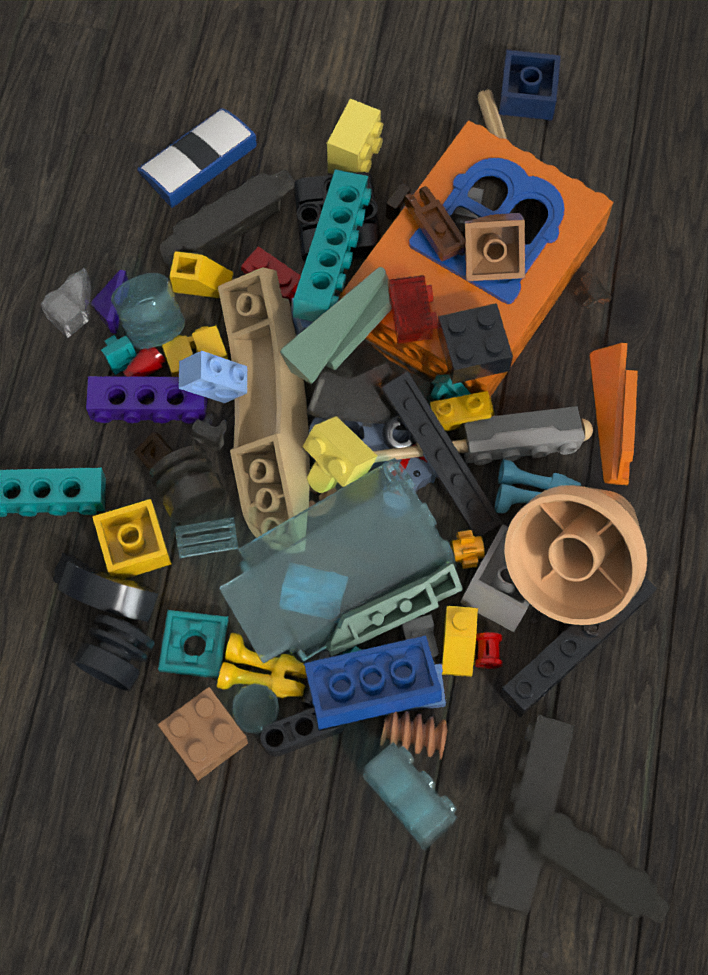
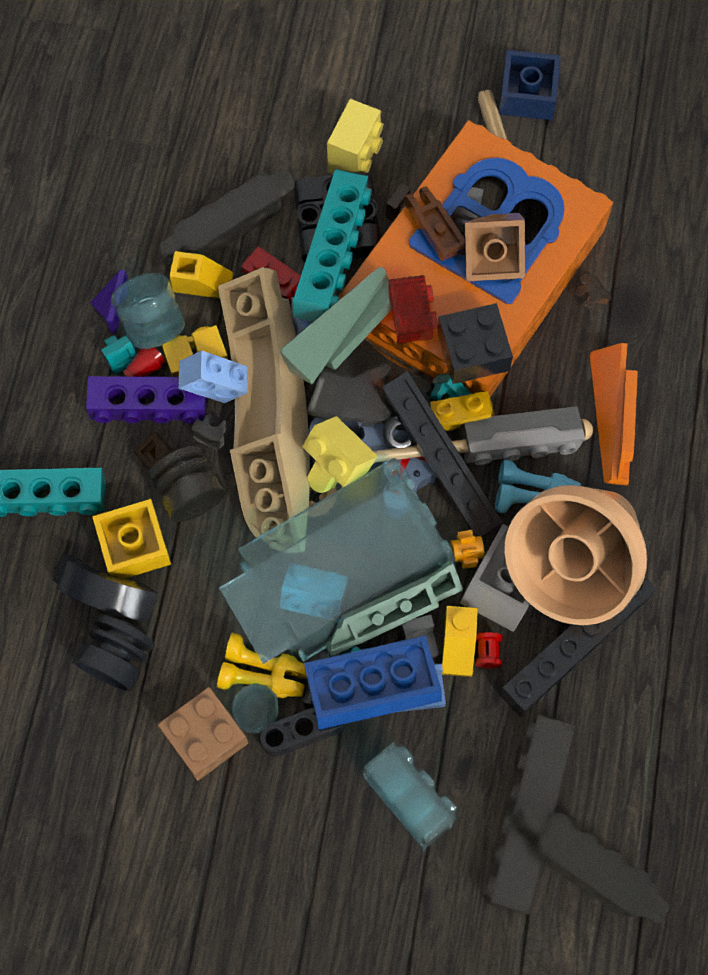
(70, 304): clear slope -> none
(178, 629): teal piece -> none
(198, 156): slope -> none
(206, 548): clear light blue tile -> none
(415, 733): nougat piece -> none

